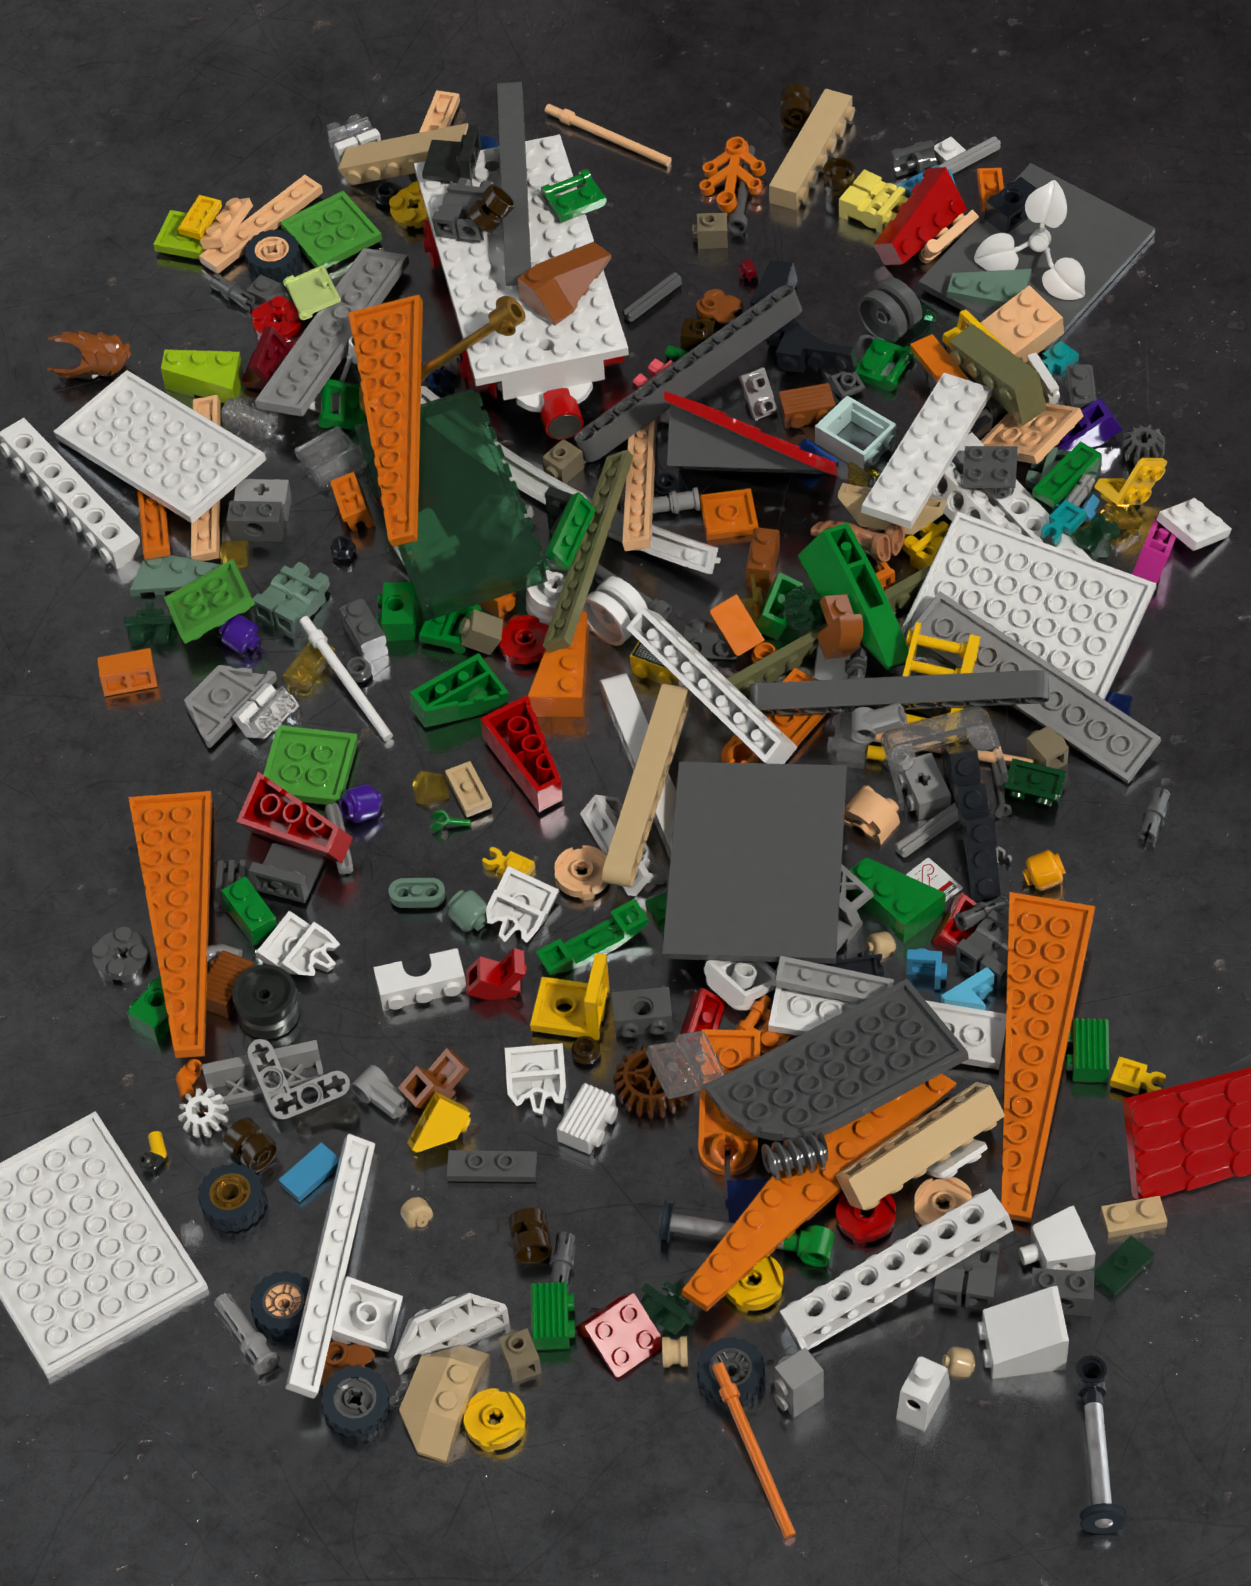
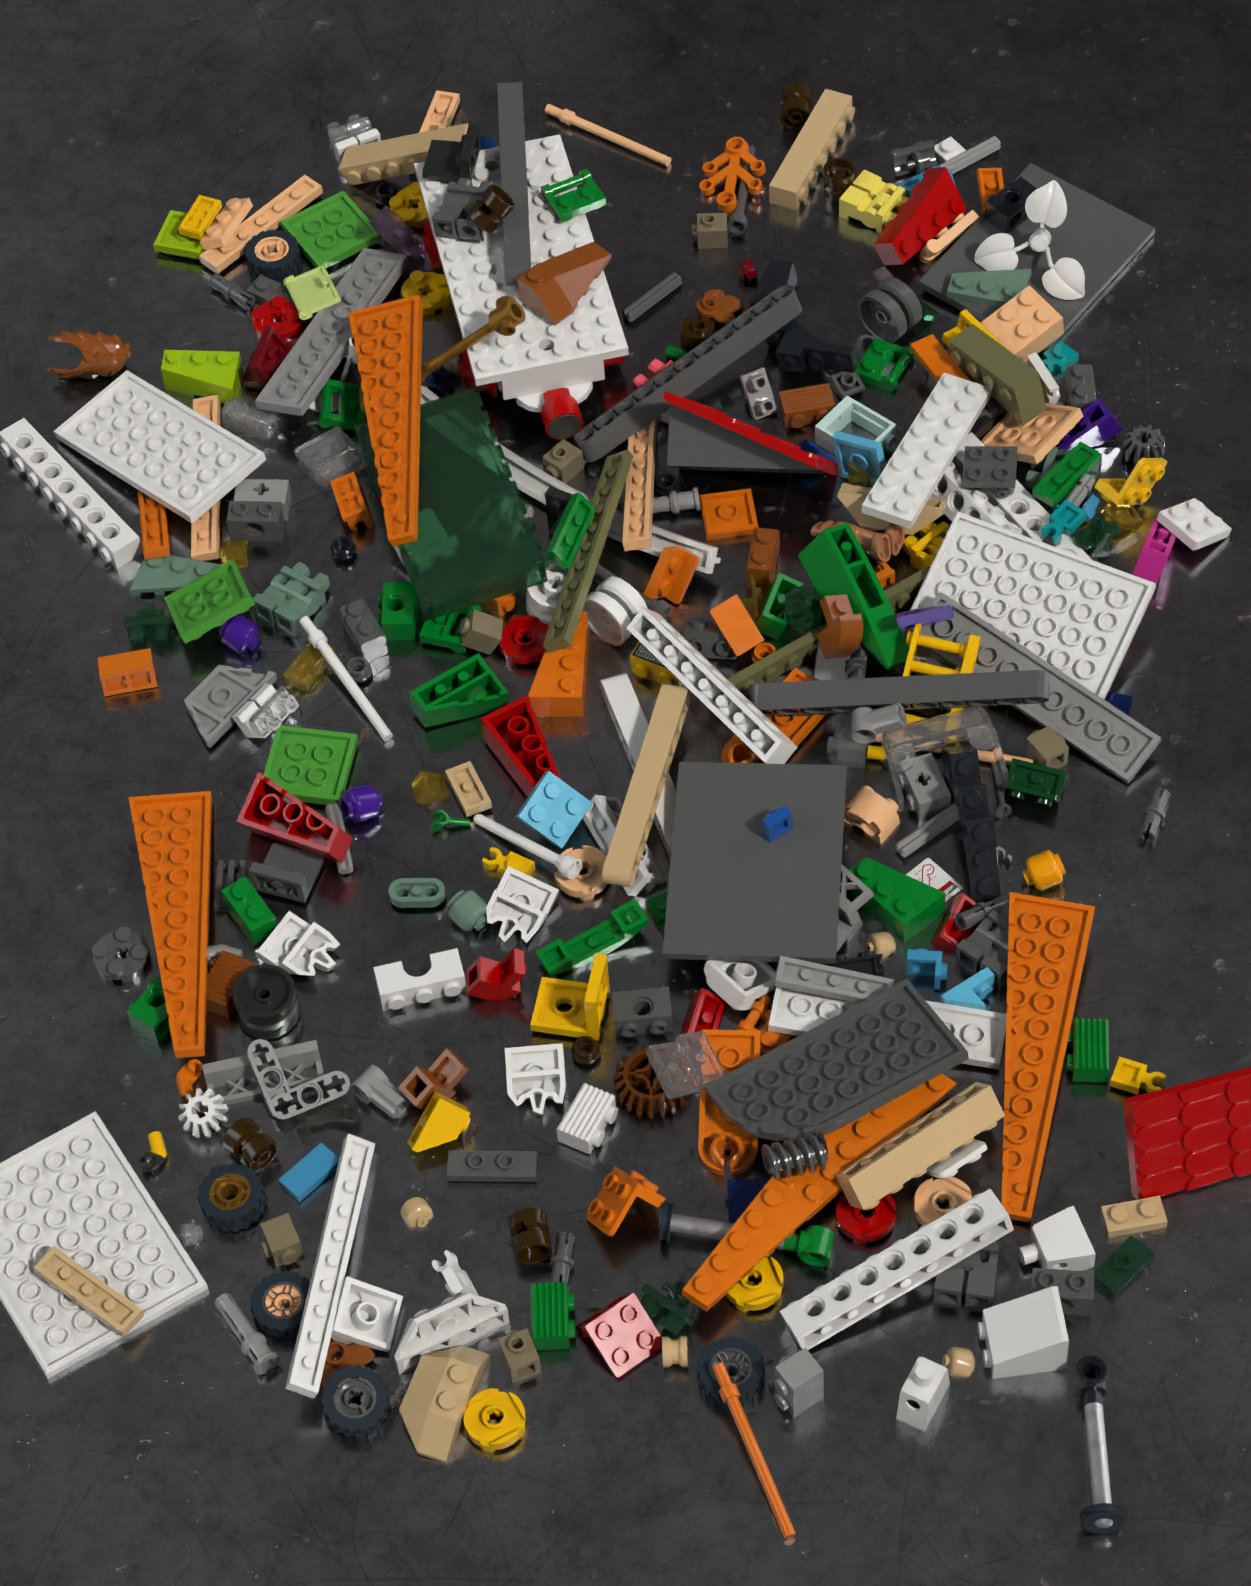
(88, 1291): none -> tan plate
(281, 1240): none -> dark tan brick
(398, 233): none -> torso
(431, 282): none -> yellow plate
(456, 1279): none -> white plate
(553, 809): none -> medium azure plate
(568, 865): none -> white piece
(617, 1197): none -> orange bracket
(672, 574): none -> orange bracket
(777, 823): none -> blue plate
(861, 451): none -> medium azure plate
(925, 615): none -> dark purple slope

